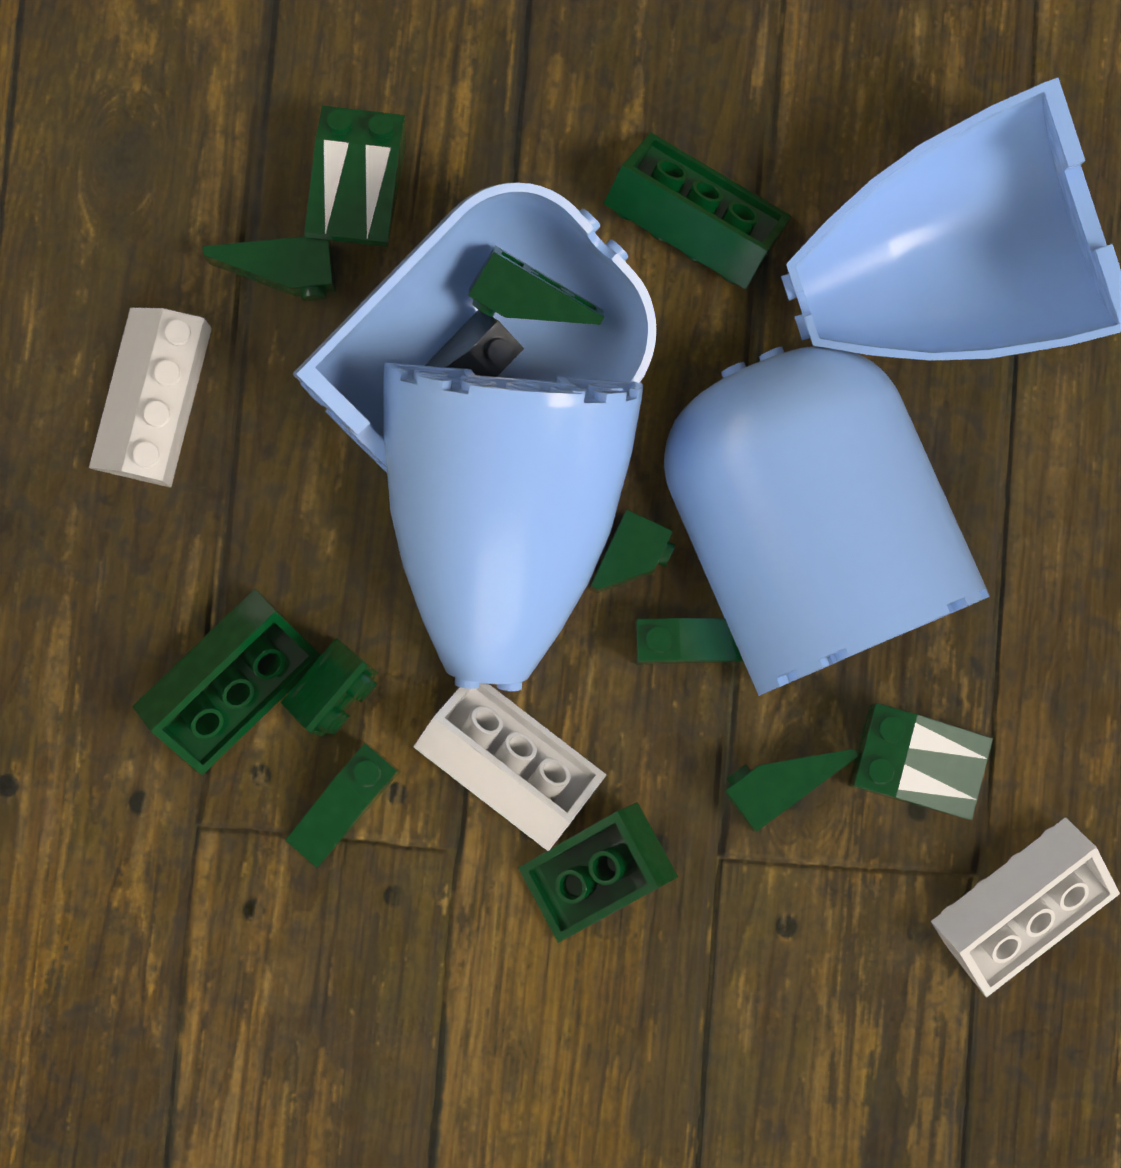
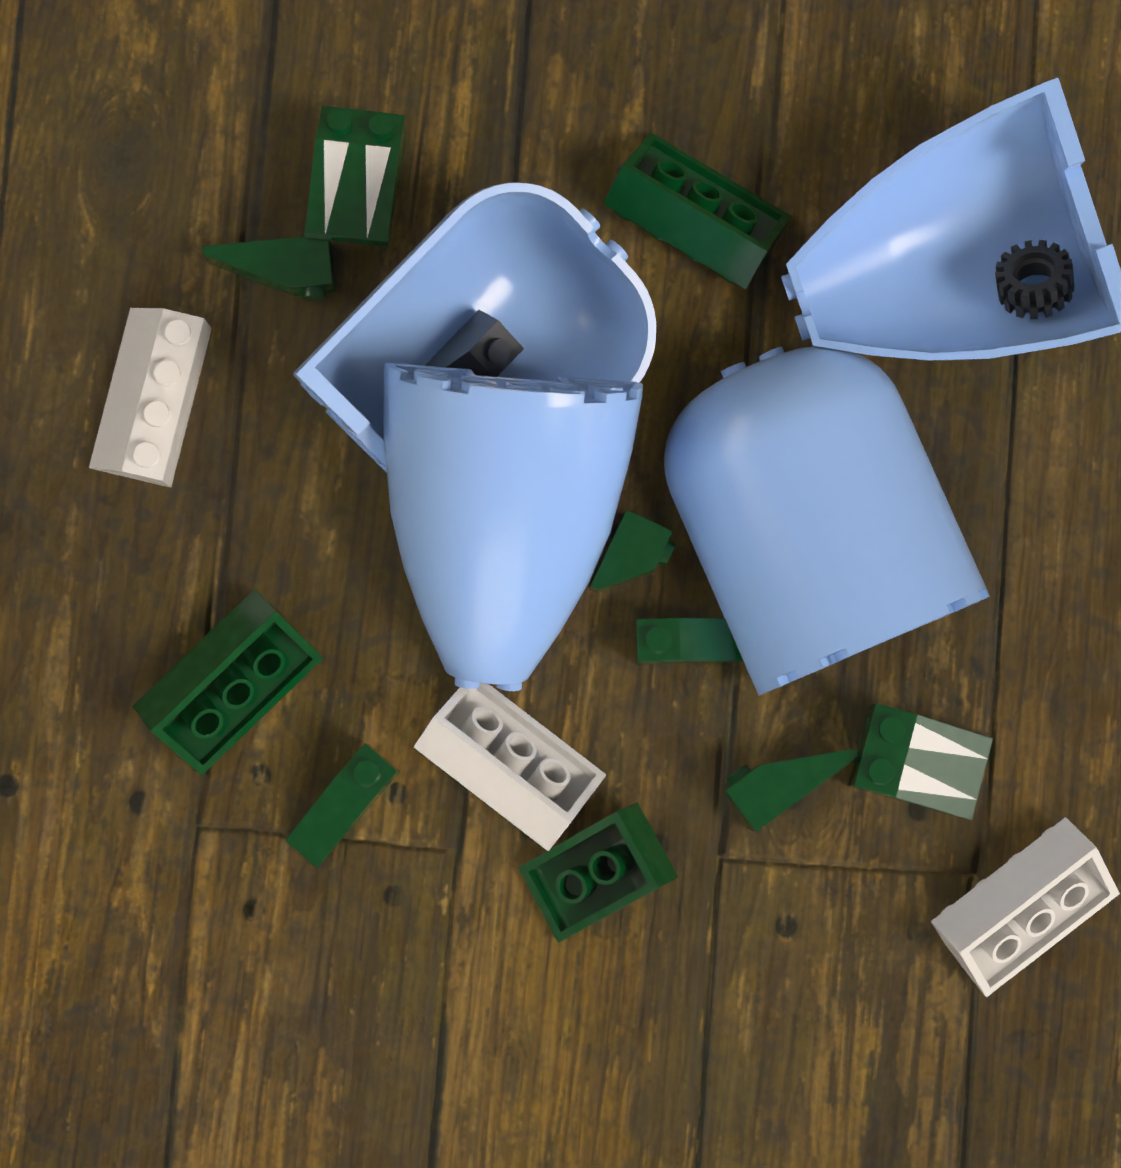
(330, 689): dark green slope -> none
(522, 292): dark green slope -> none
(1039, 296): none -> black tyre

